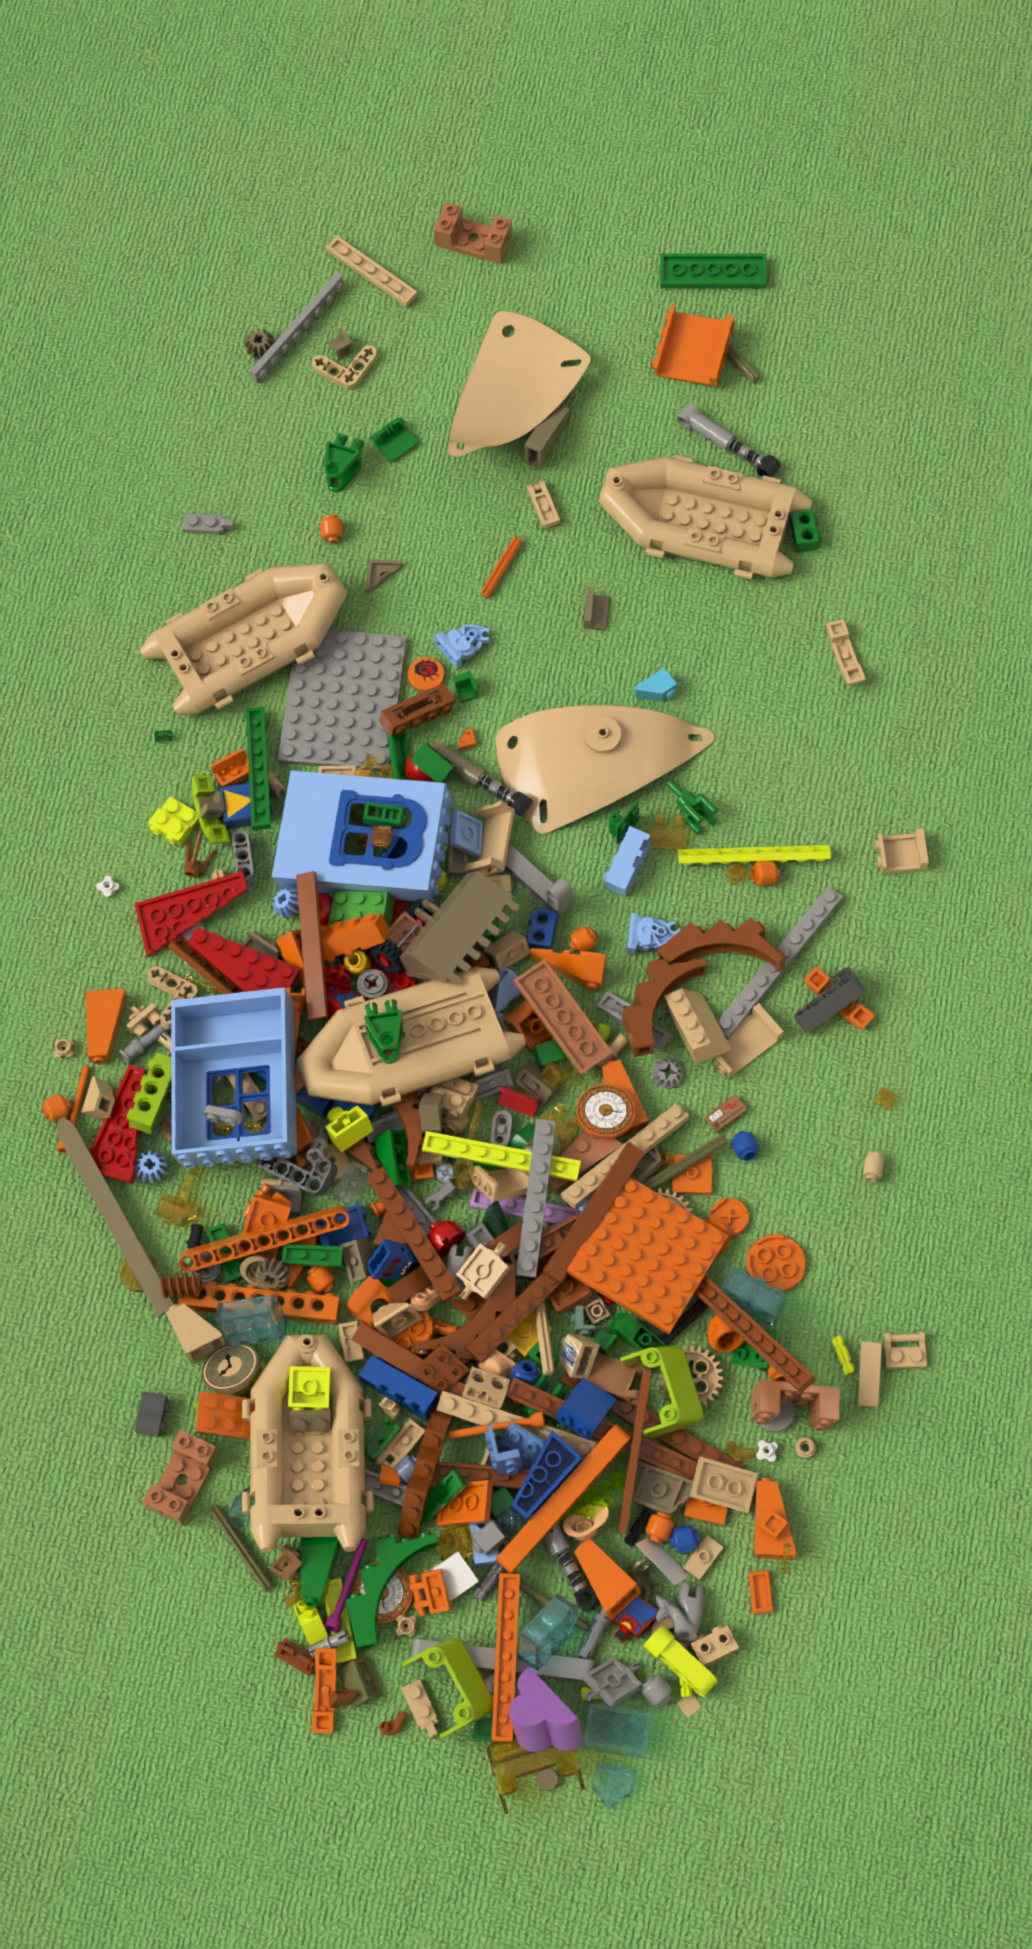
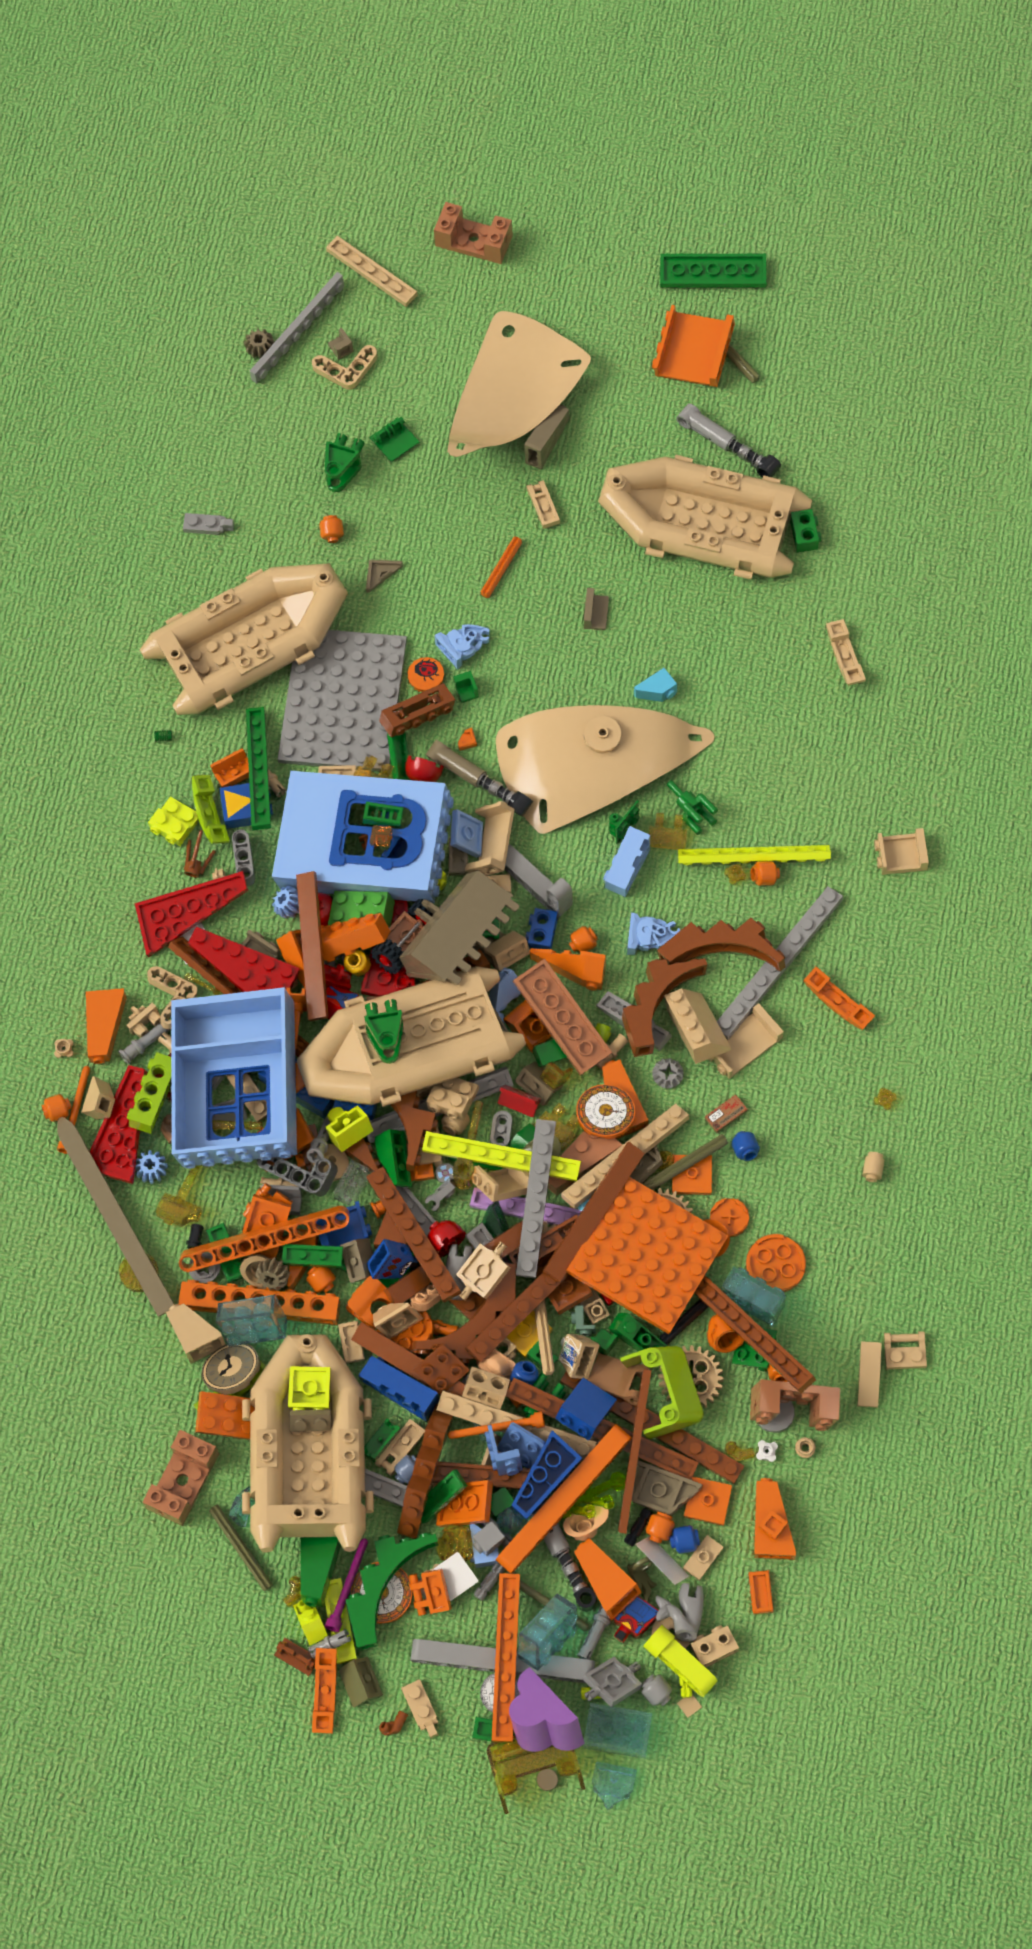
(113, 886): white plate -> none
(151, 1414): dark grey brick -> none
(181, 1285): dark orange piece -> none
(211, 806): dark tan panel -> none
(229, 1116): light grey plate -> none
(287, 1564): medium nougat bracket -> none
(341, 1698): dark orange slope -> none
(371, 976): light grey gear -> none
(388, 1476): orange tile -> none
(390, 1408): tan plate -> none
(405, 1620): tan plate -> none
(431, 1112): dark tan slope -> none
(433, 763): green panel -> none
(466, 1677): lime windscreen -> none
(723, 1485): tan plate -> none
(786, 1547): clear yellow hinge -> none
(830, 1001): dark grey beam -> none
(843, 1355): neon yellow axle -> none

